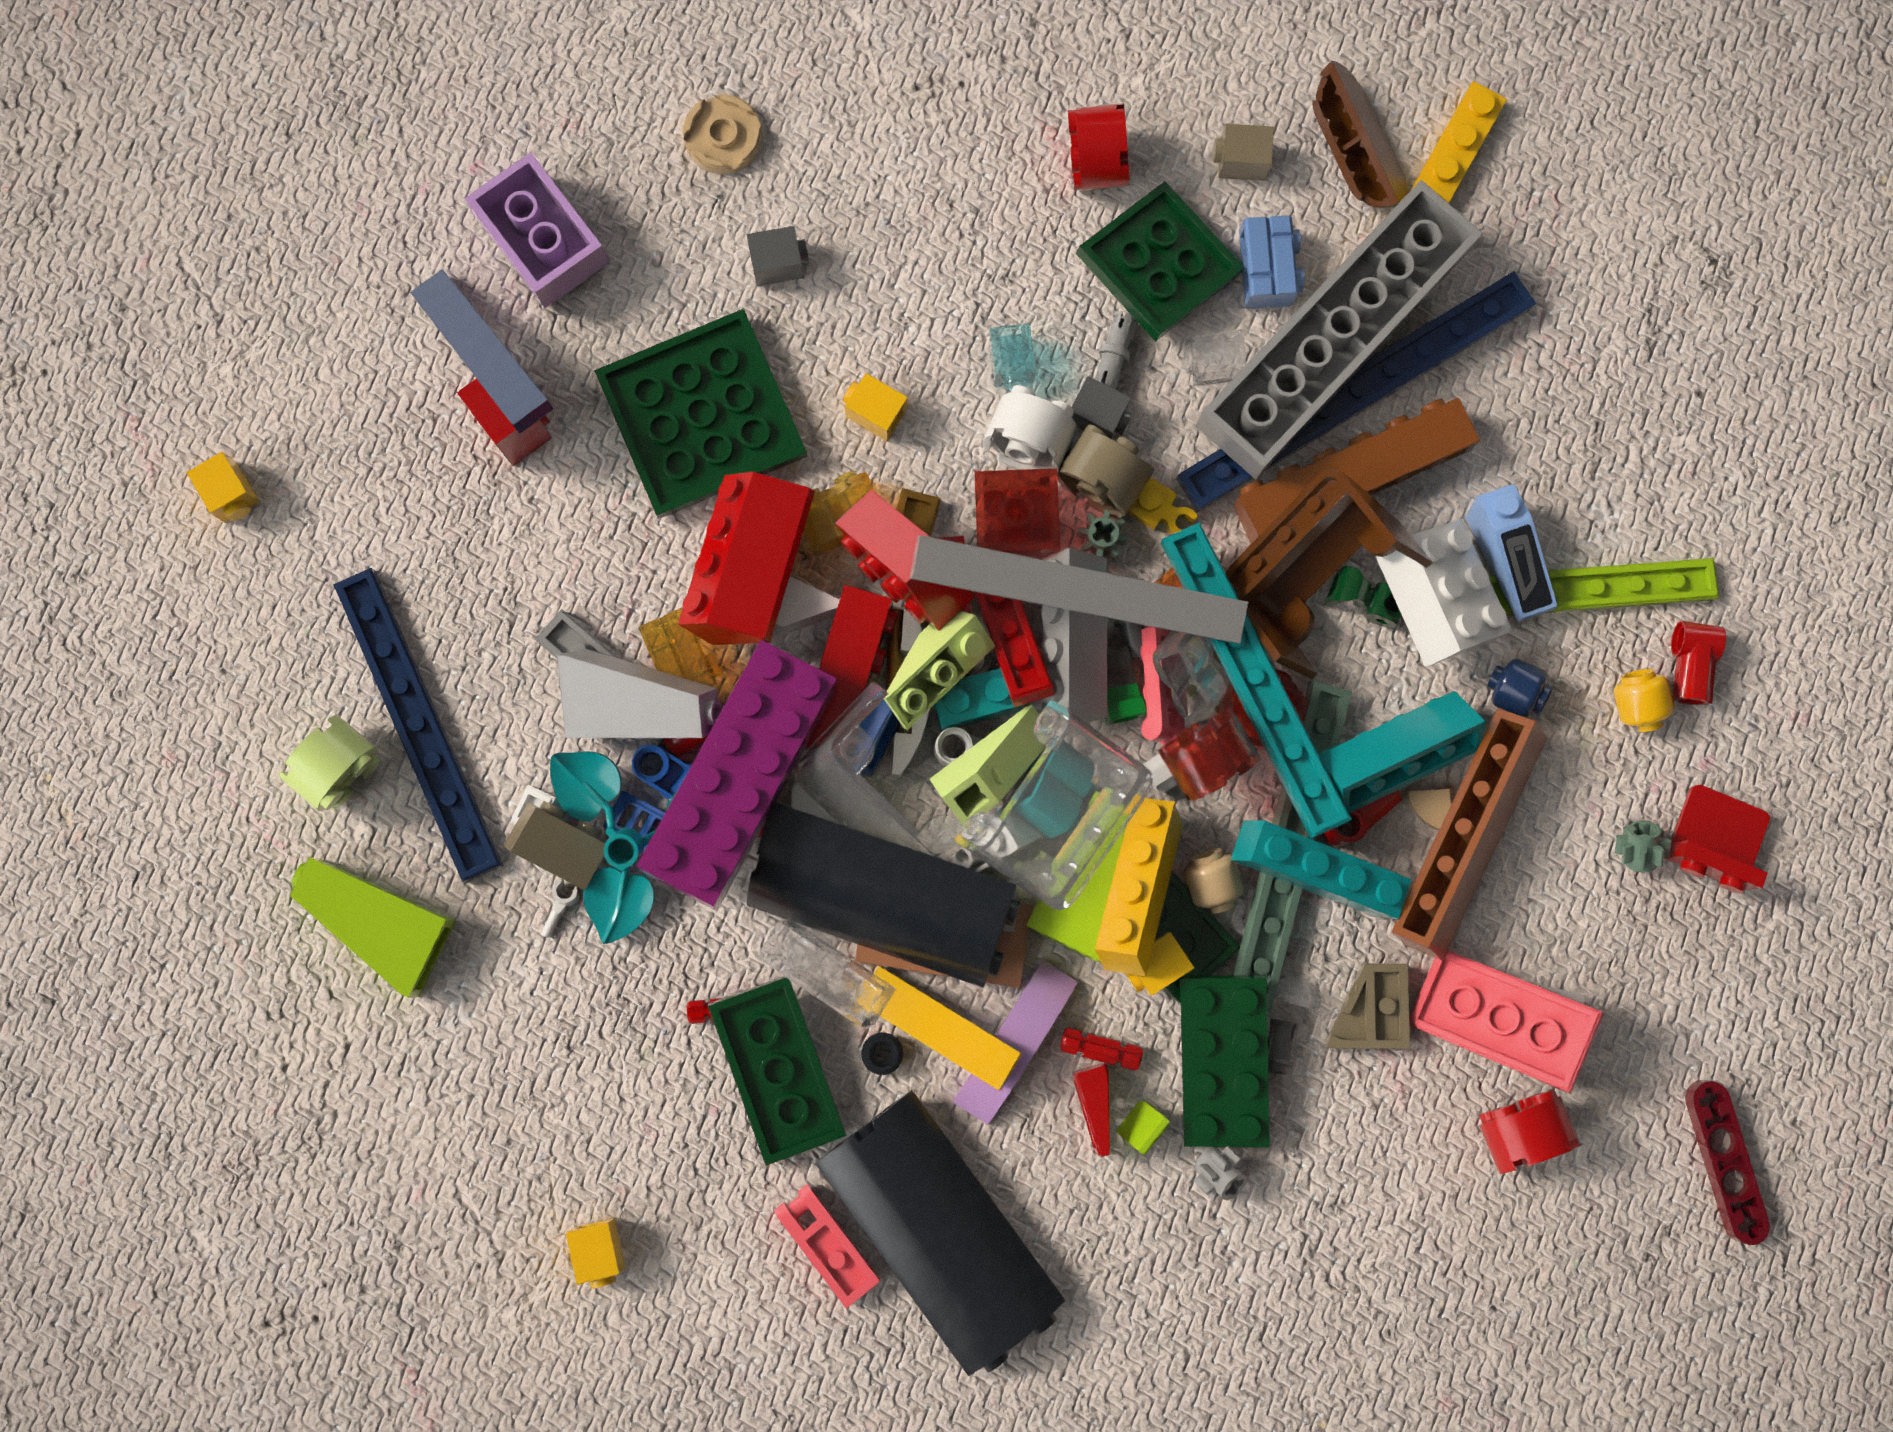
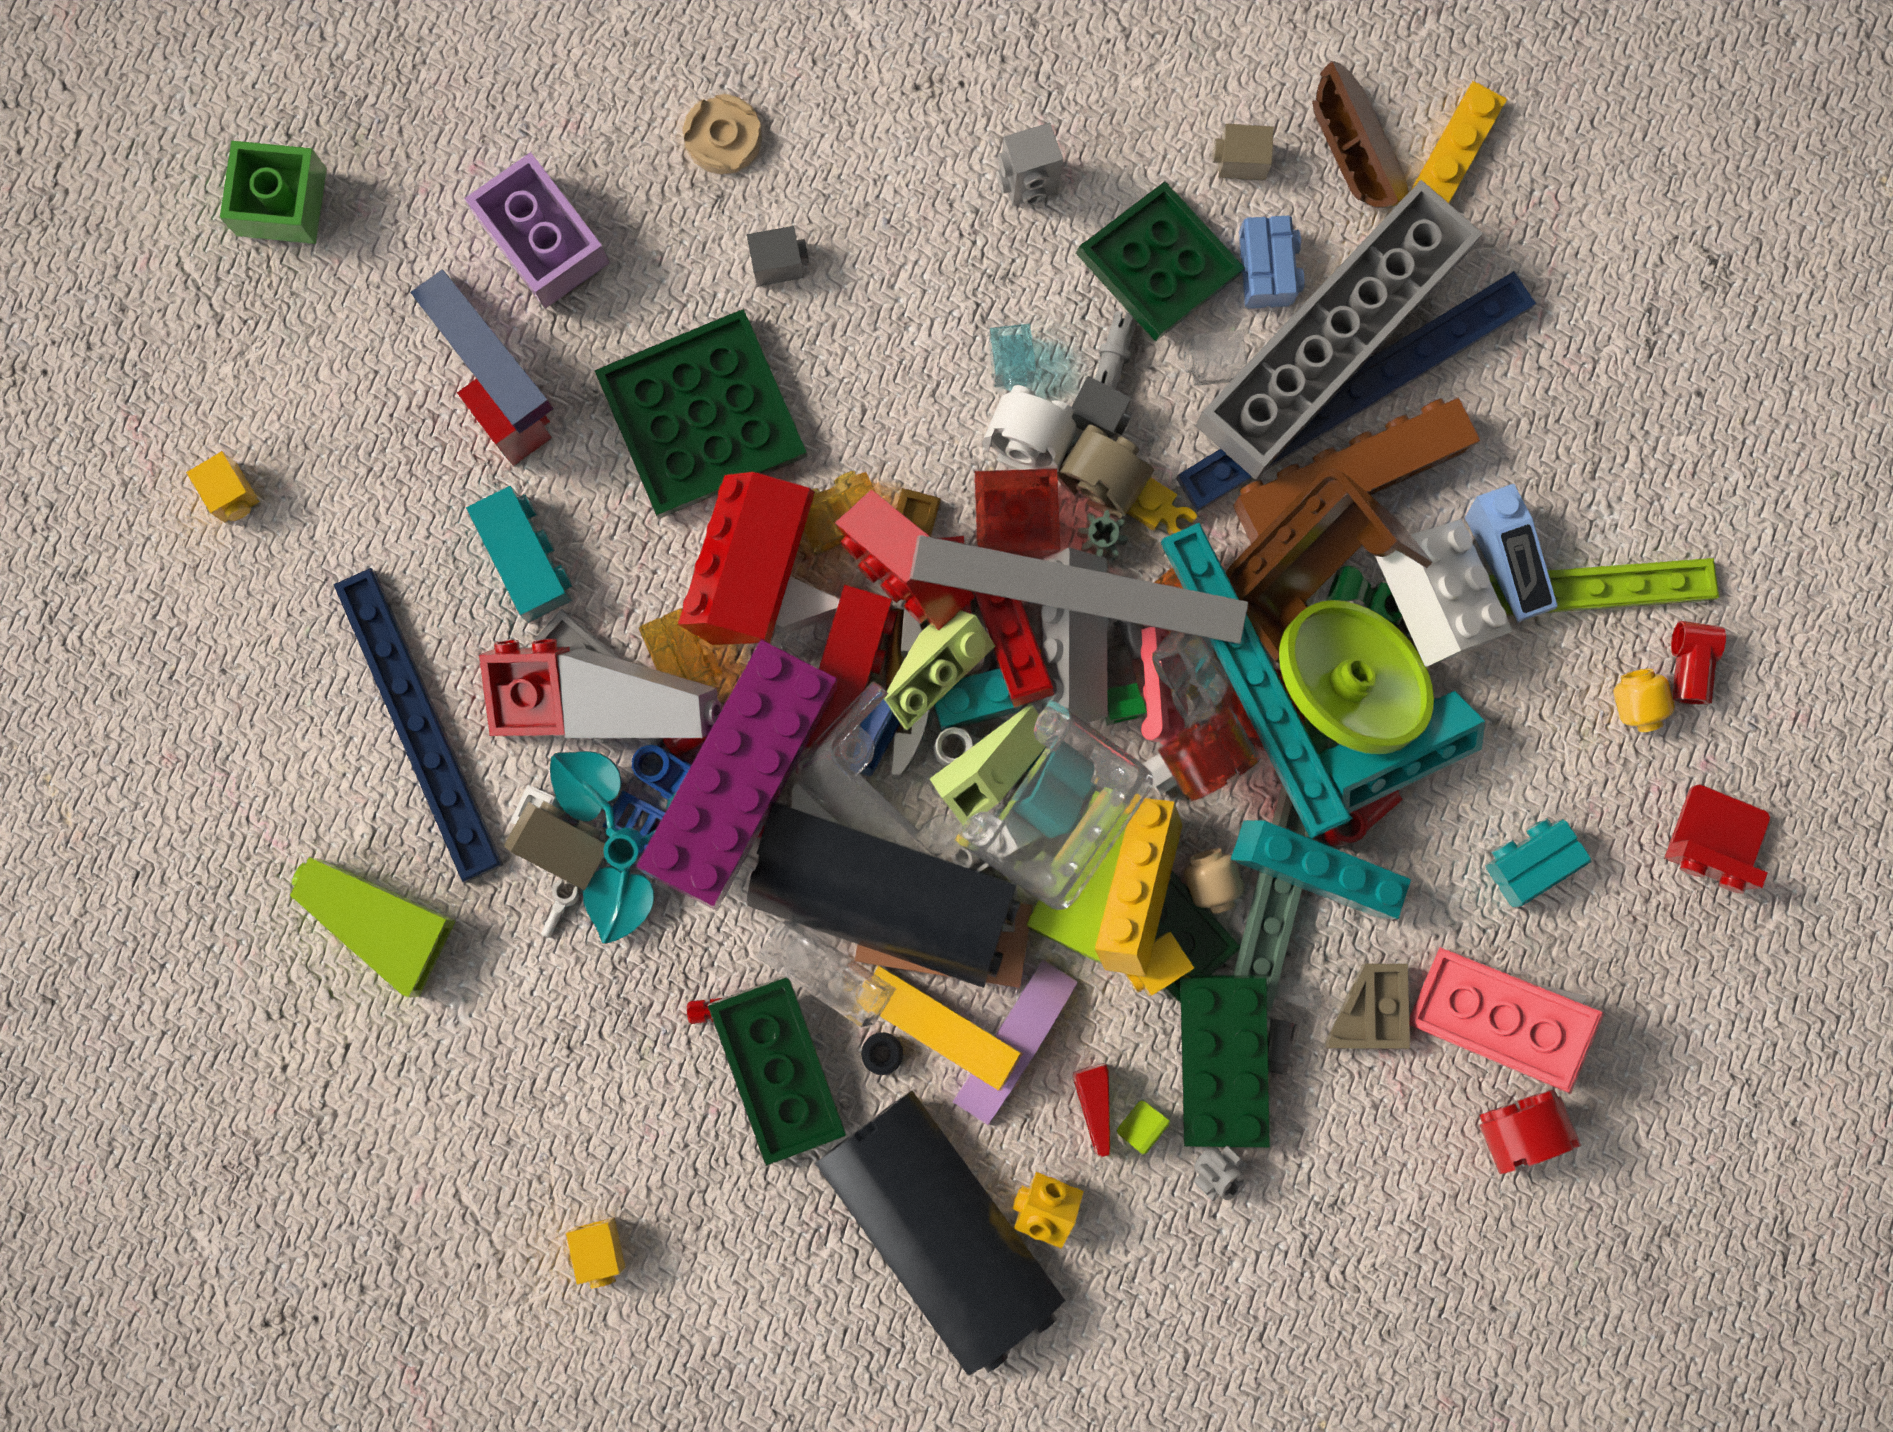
(273, 192): none -> bright green brick
(329, 763): yellowish green brick -> none
(520, 553): none -> teal brick
(523, 688): none -> plate
(828, 1247): coral plate -> none
(875, 406): yellow brick -> none
(1030, 165): none -> light grey brick
(1047, 1209): none -> yellow brick
(1099, 147): red brick -> none
(1101, 1049): red axle -> none
(1356, 677): none -> lime dish
(1429, 805): tan tile -> none
(1469, 834): dark orange brick -> none
(1520, 688): dark blue head -> none
(1537, 862): none -> teal brick
(1642, 846): sand green gear -> none
(1733, 1159): dark red beam -> none

